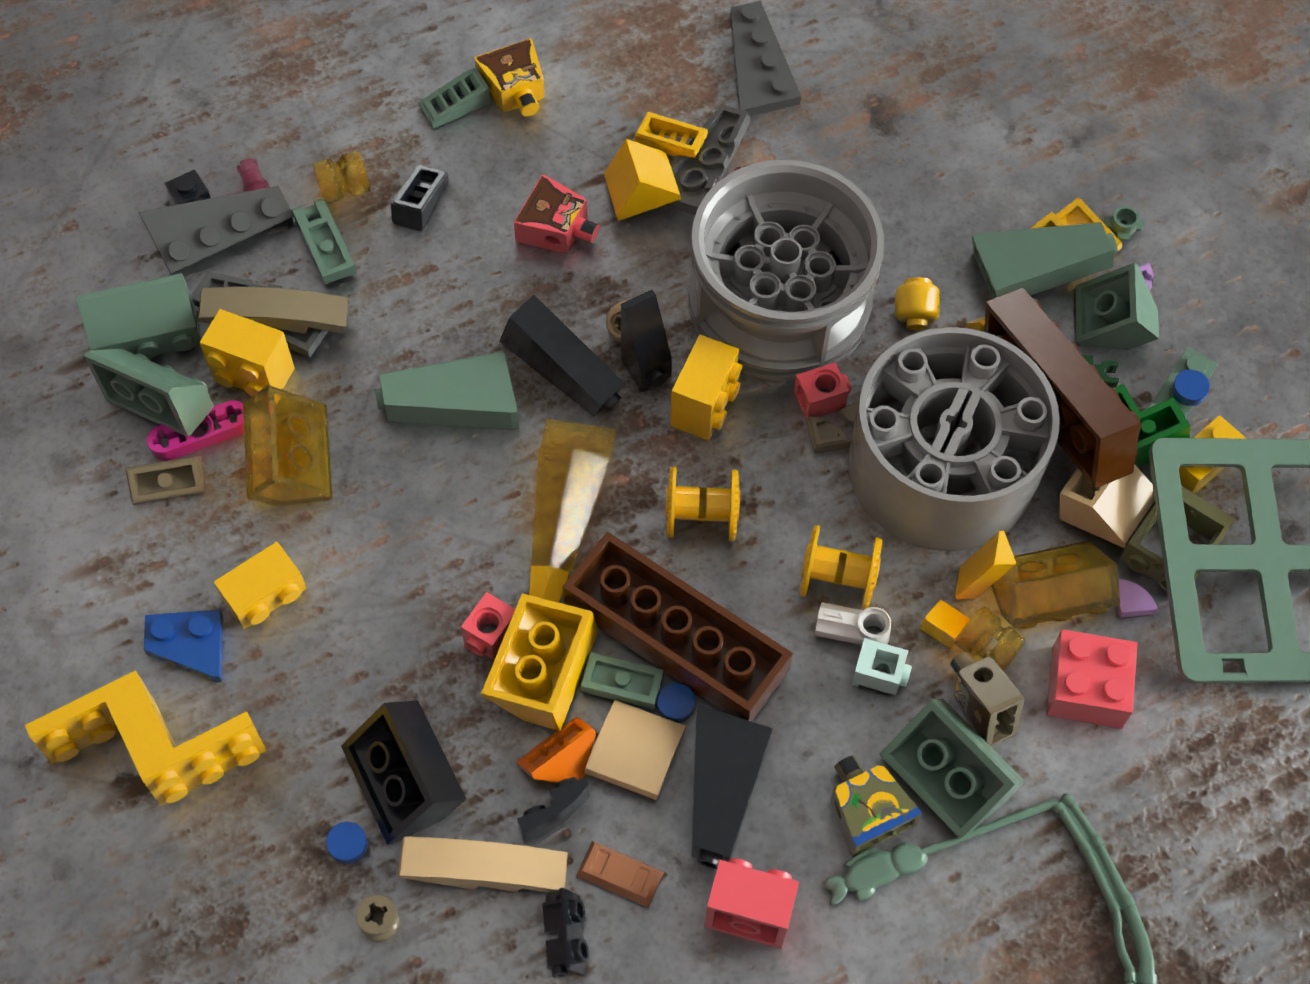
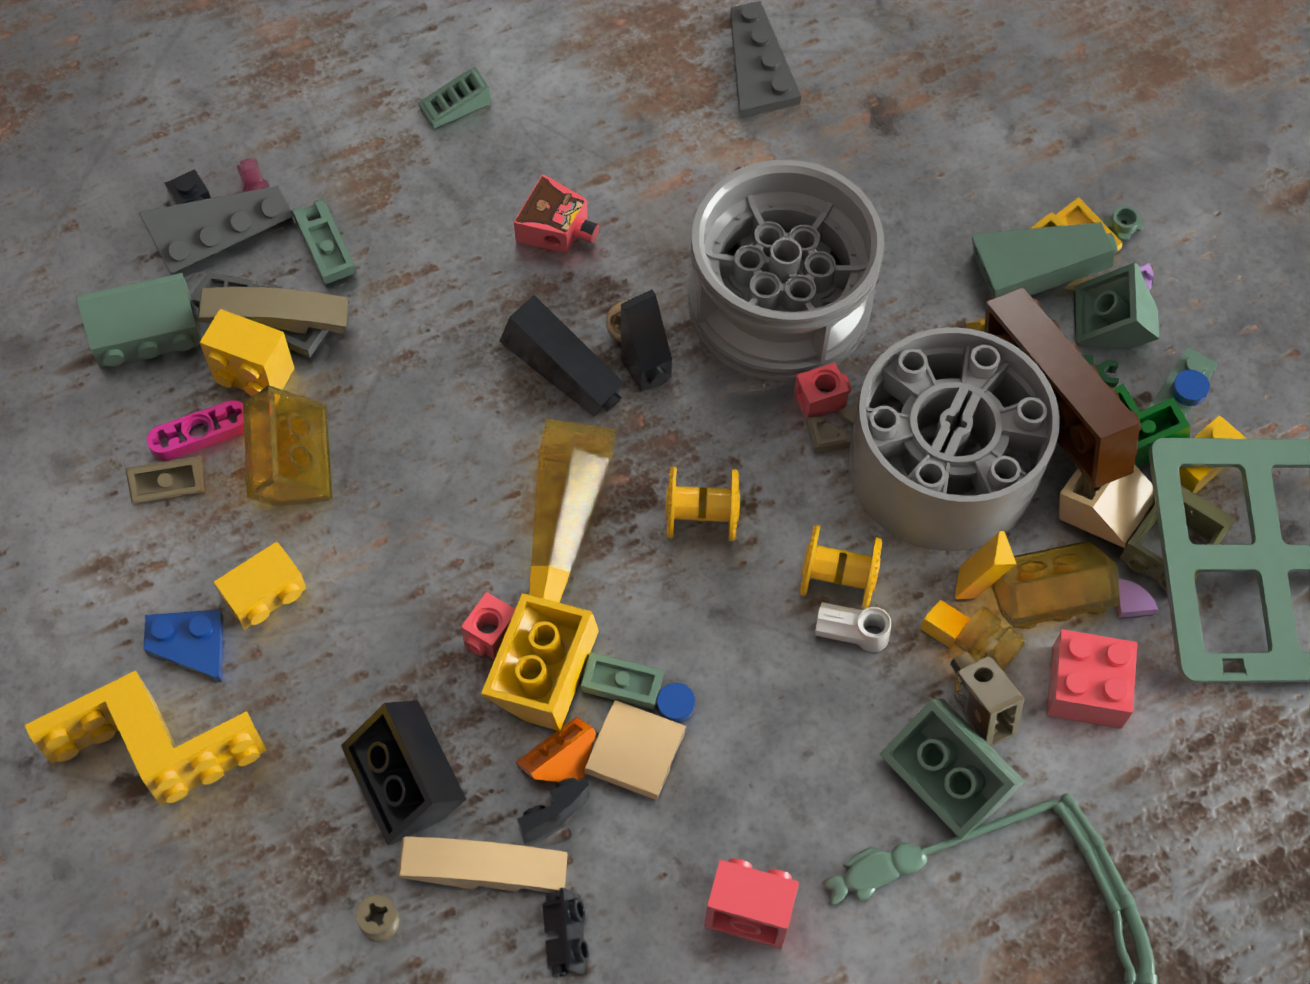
(150, 389): sand green slope -> none
(341, 176): clear yellow wheel -> none
(346, 842): blue tile -> none
(415, 215): black slope -> none
(452, 393): sand green slope -> none
(513, 77): torso -> none
(620, 874): nougat tile -> none
(640, 180): yellow slope -> none
(656, 127): yellow slope -> none
(678, 628): reddish brown brick -> none
(700, 174): dark grey wing -> none
(705, 387): yellow brick -> none
(725, 777): black slope -> none
(870, 806): torso -> none
(877, 656): light aqua brick -> none
(917, 303): yellow head -> none

